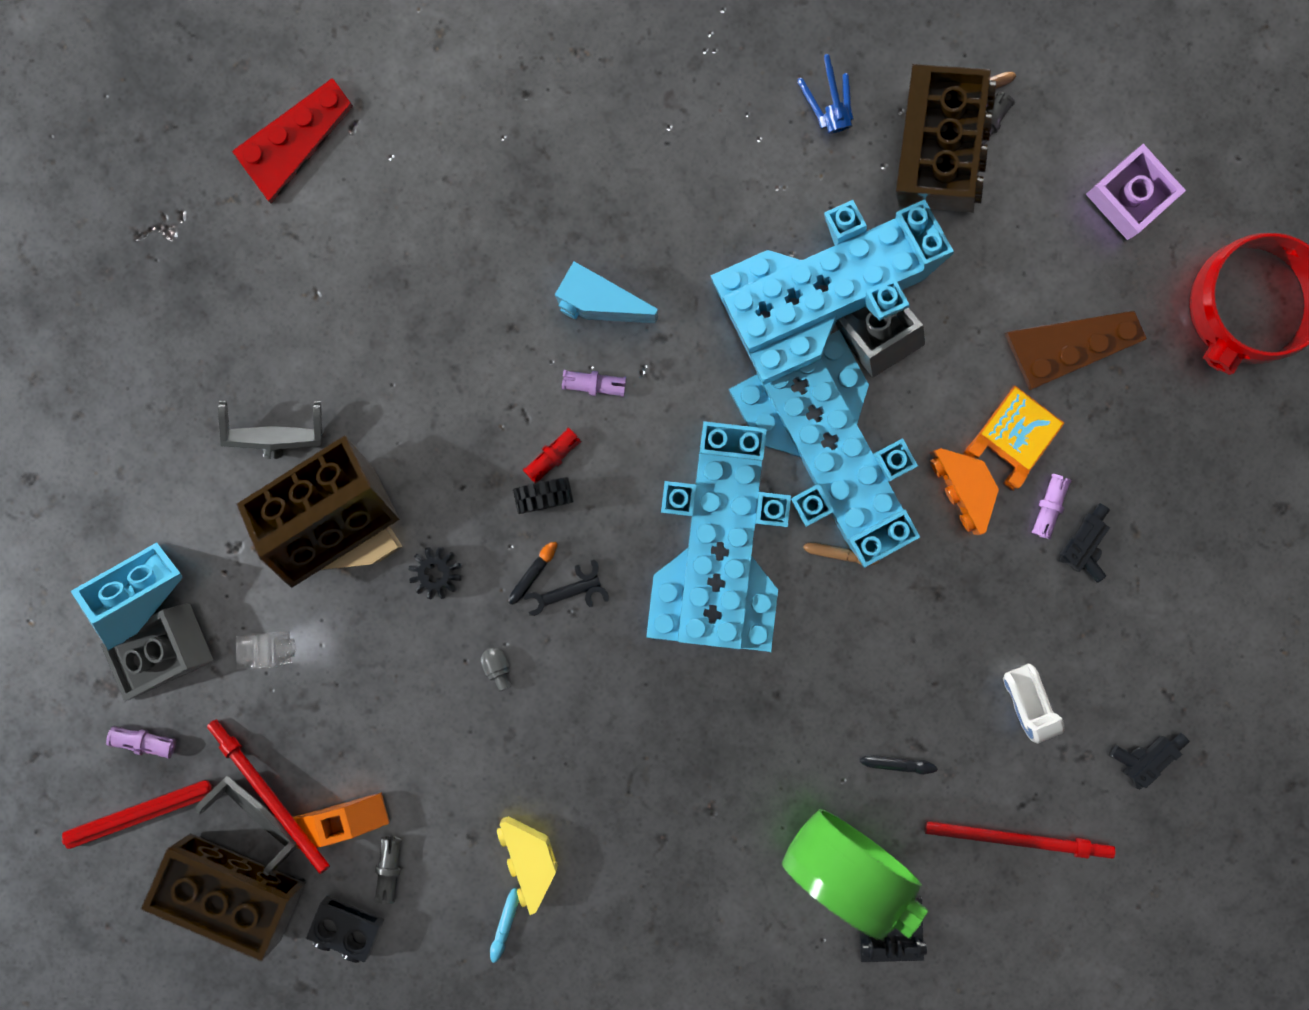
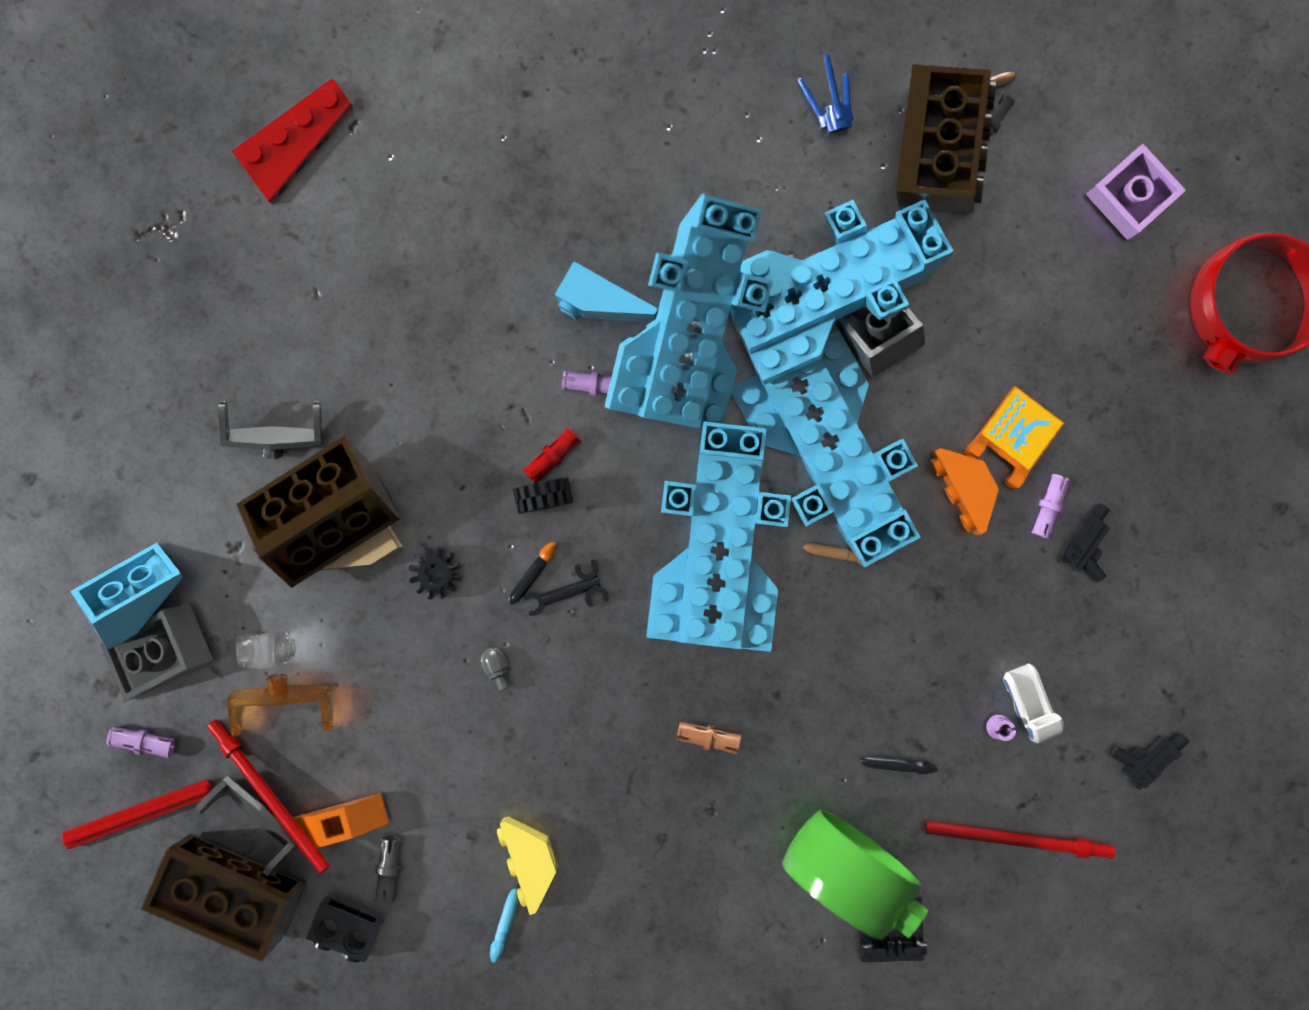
(278, 694): none -> clear orange piece
(698, 289): none -> medium azure piece
(708, 737): none -> nougat pin
(994, 724): none -> lavender pin
(1064, 347): reddish brown wing -> none

